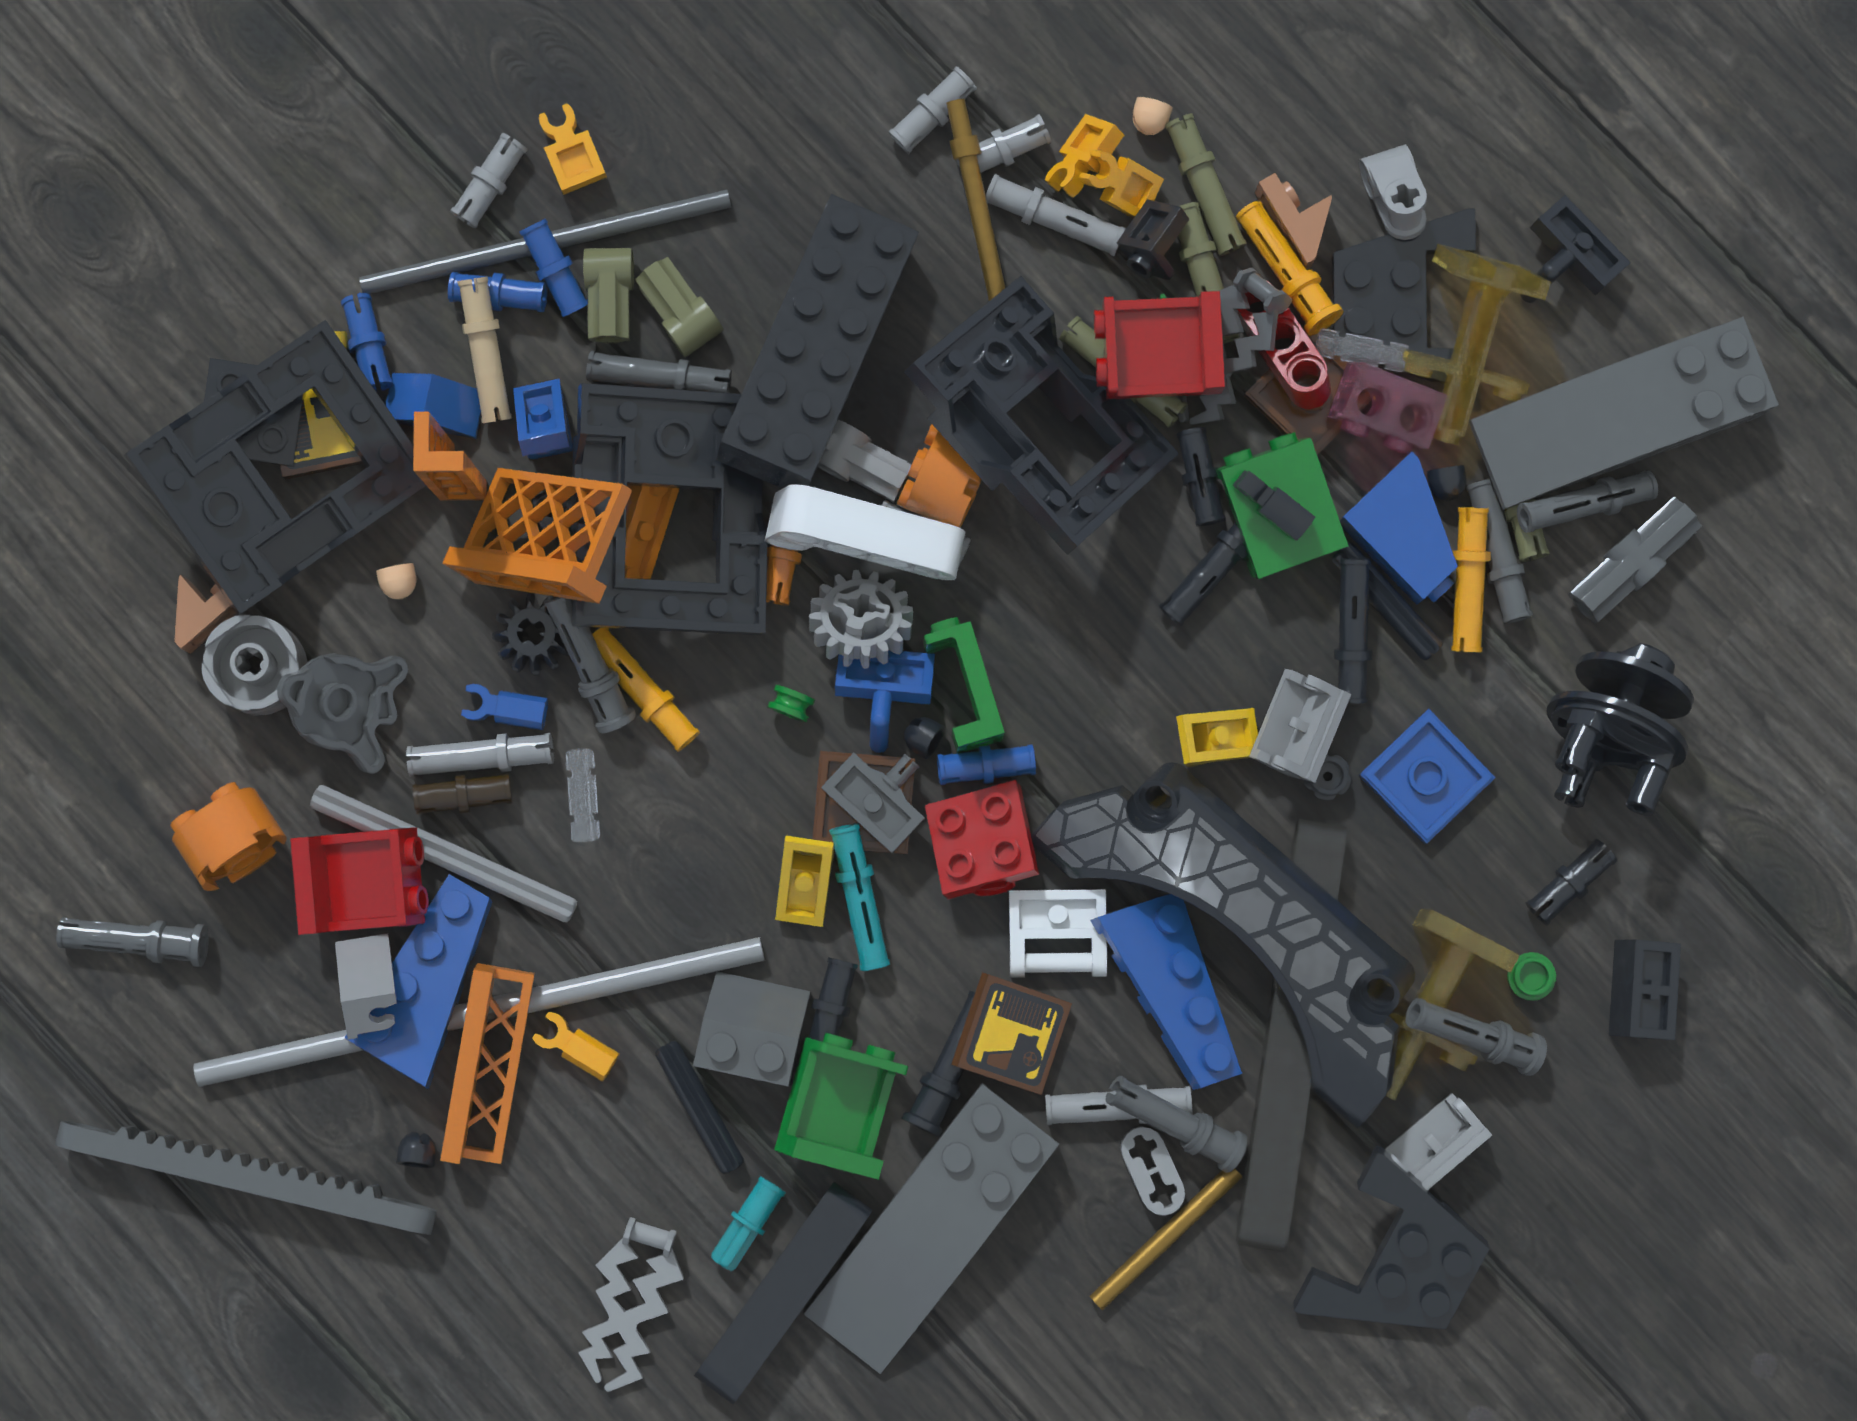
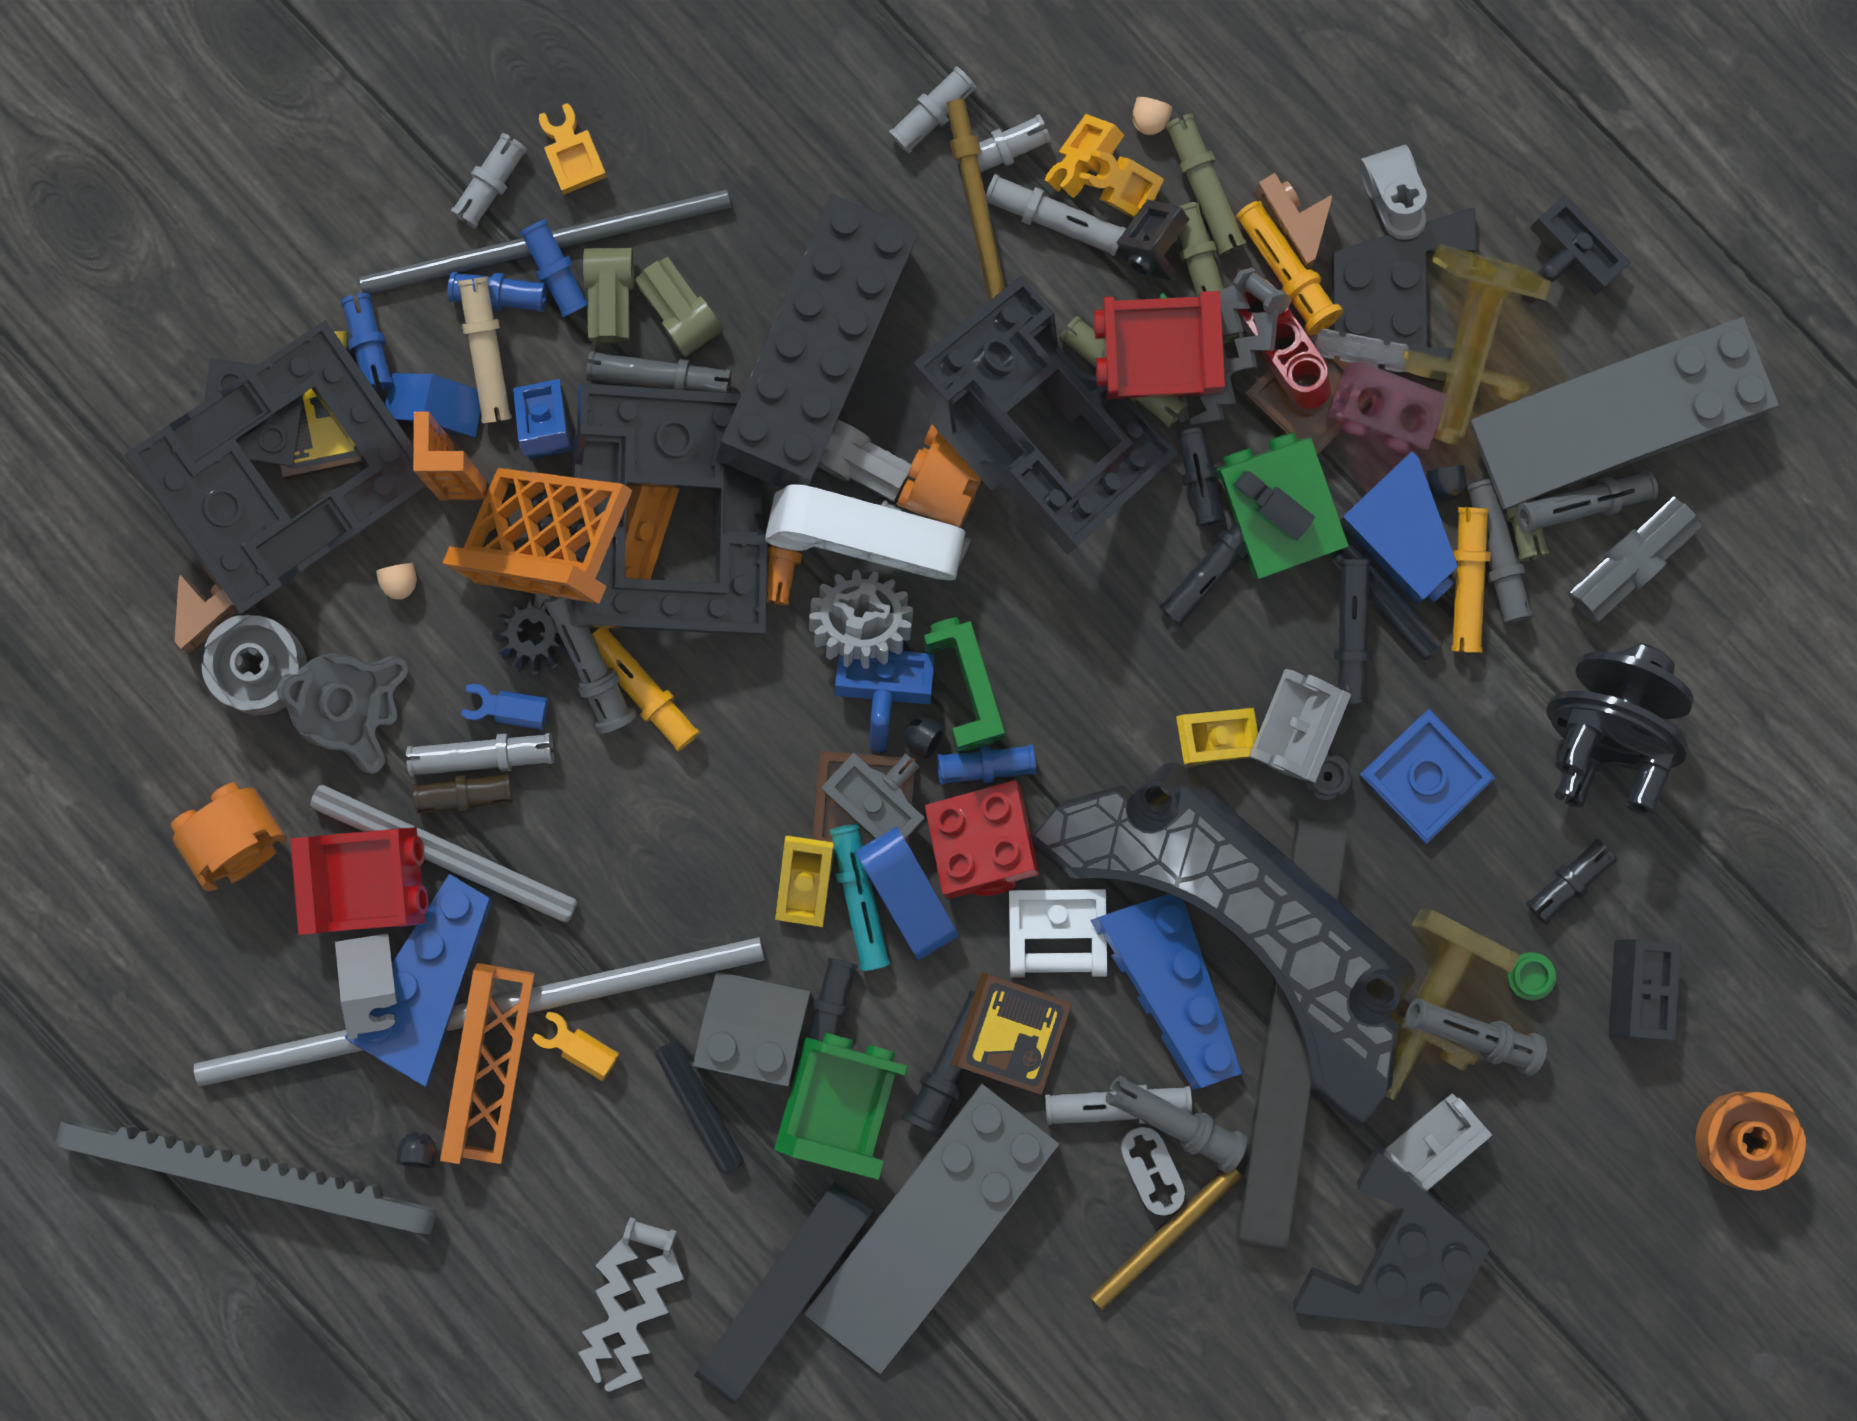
(154, 941): dark grey pin -> none
(582, 795): clear axle -> none
(747, 1224): teal axle -> none
(791, 703): green bush -> none
(907, 893): none -> blue beam
(1769, 1121): none -> orange brick

